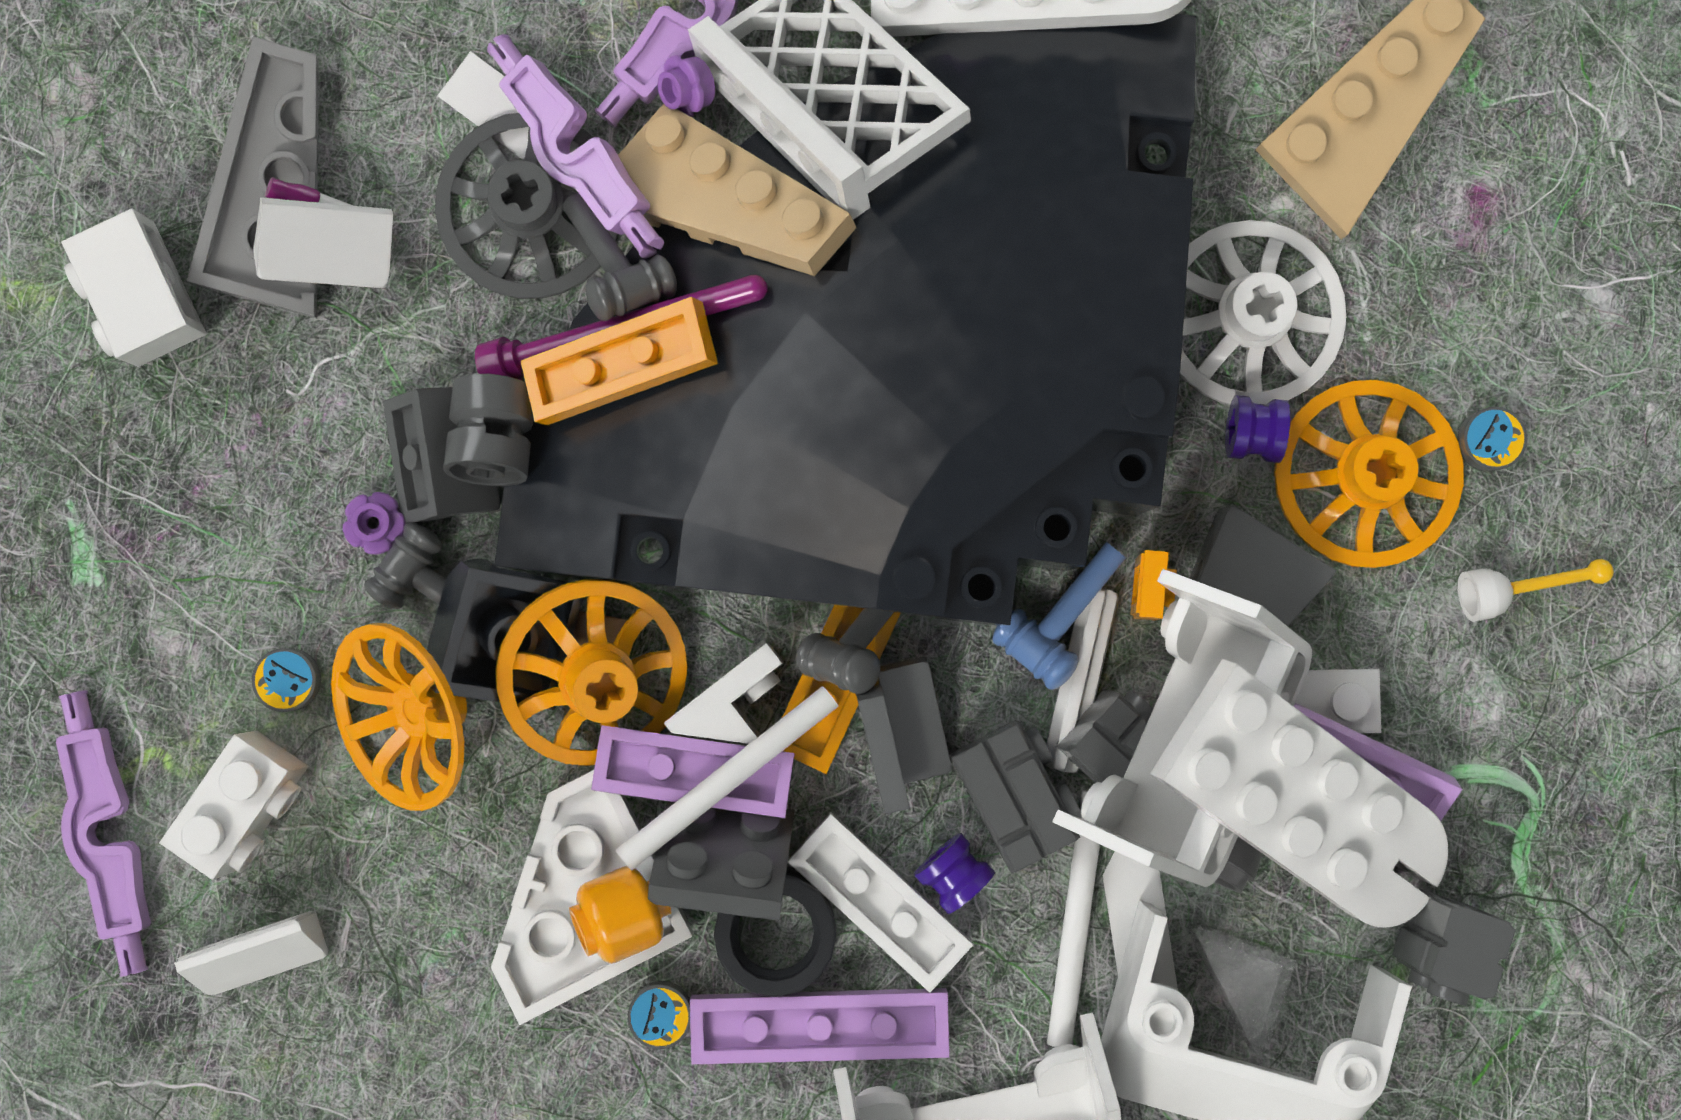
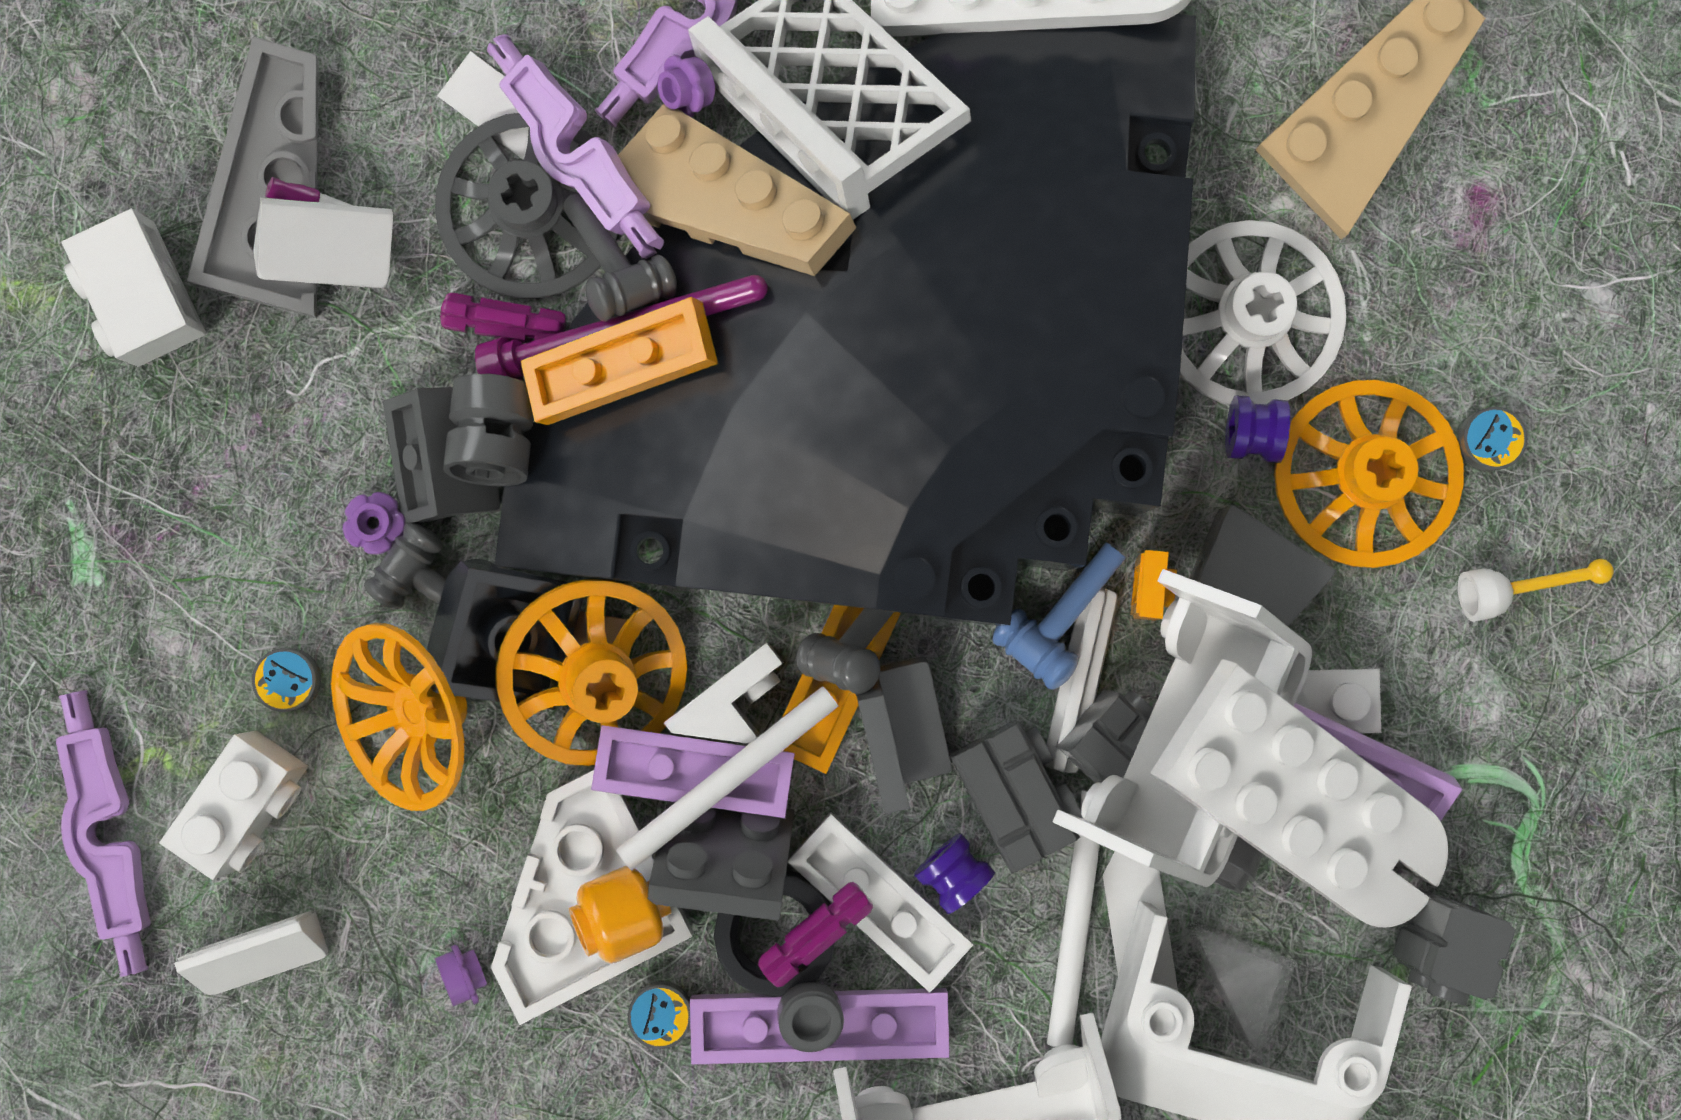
(461, 975): none -> medium lavender plate
(499, 318): none -> magenta axle
(810, 1017): none -> dark grey tile
(815, 934): none -> magenta axle

